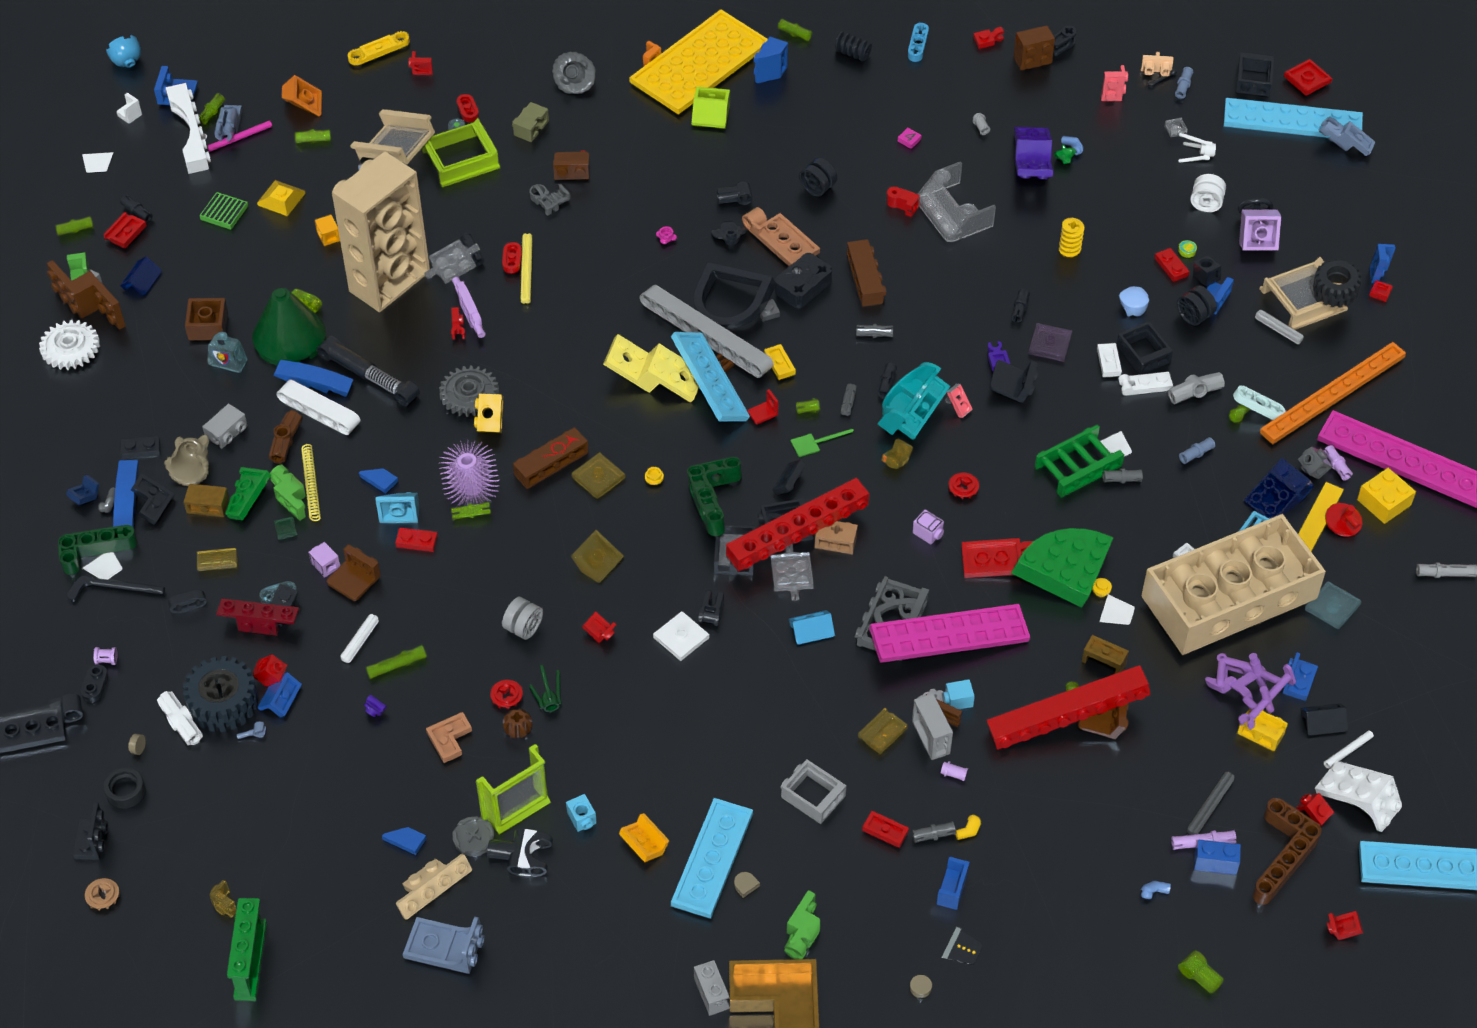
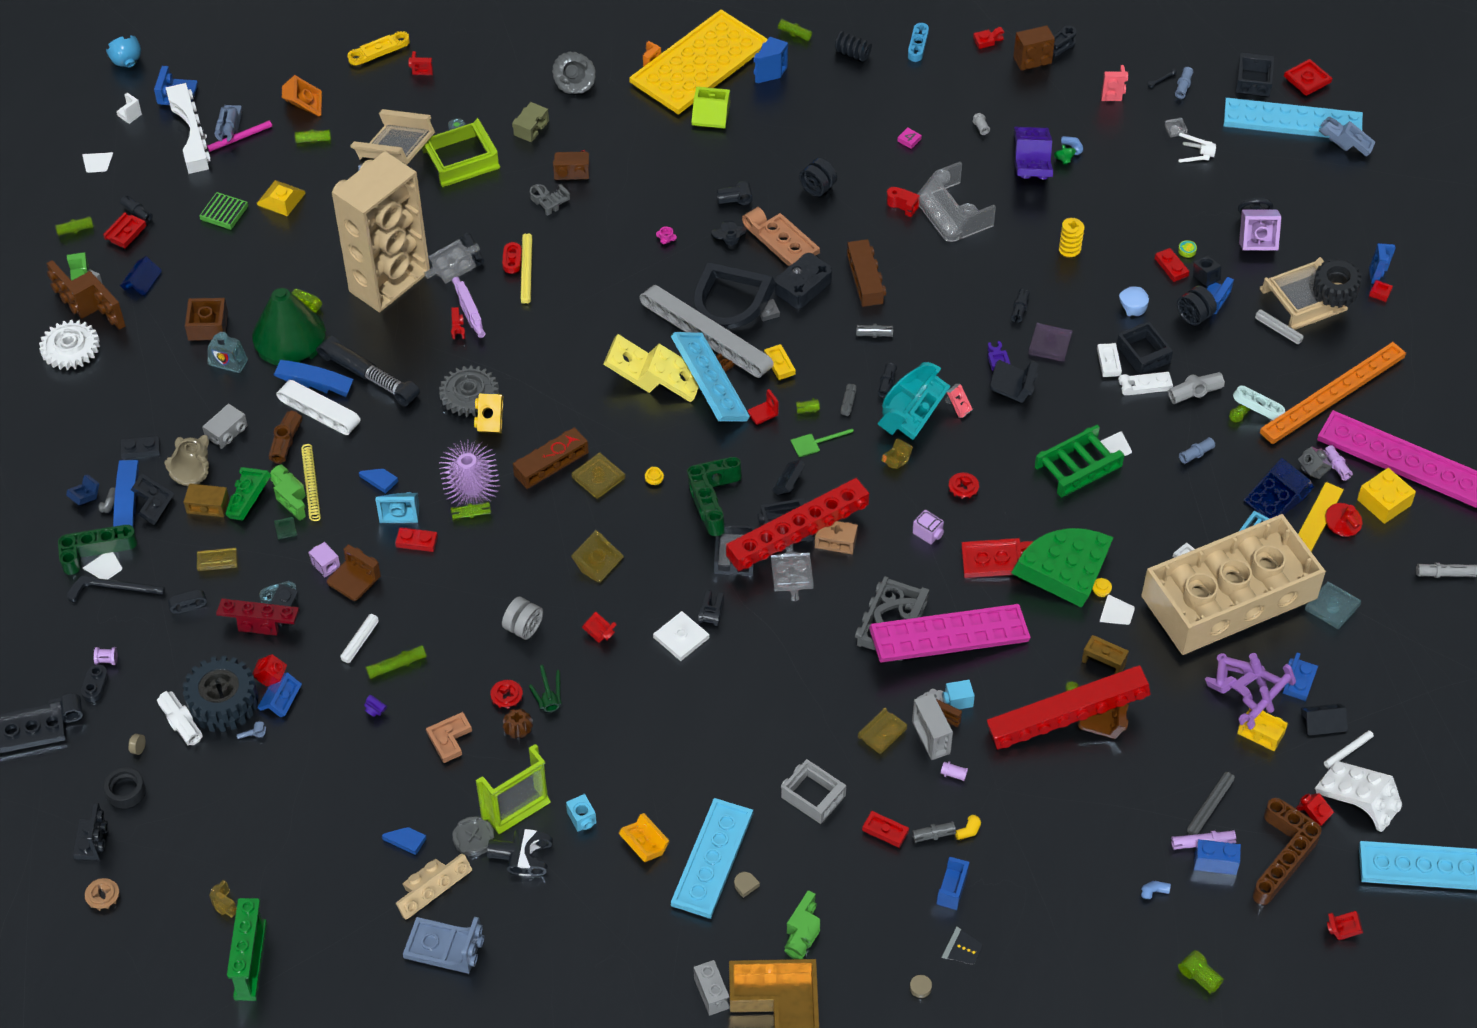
(211, 108): clear neon green pin -> none
(327, 230): light orange brick -> none
(467, 108): red plate -> none
(812, 627): dark azure panel -> none
(1122, 475): dark grey pin -> none
(1157, 64): light nougat hips -> none
(1208, 193): white wheel -> none

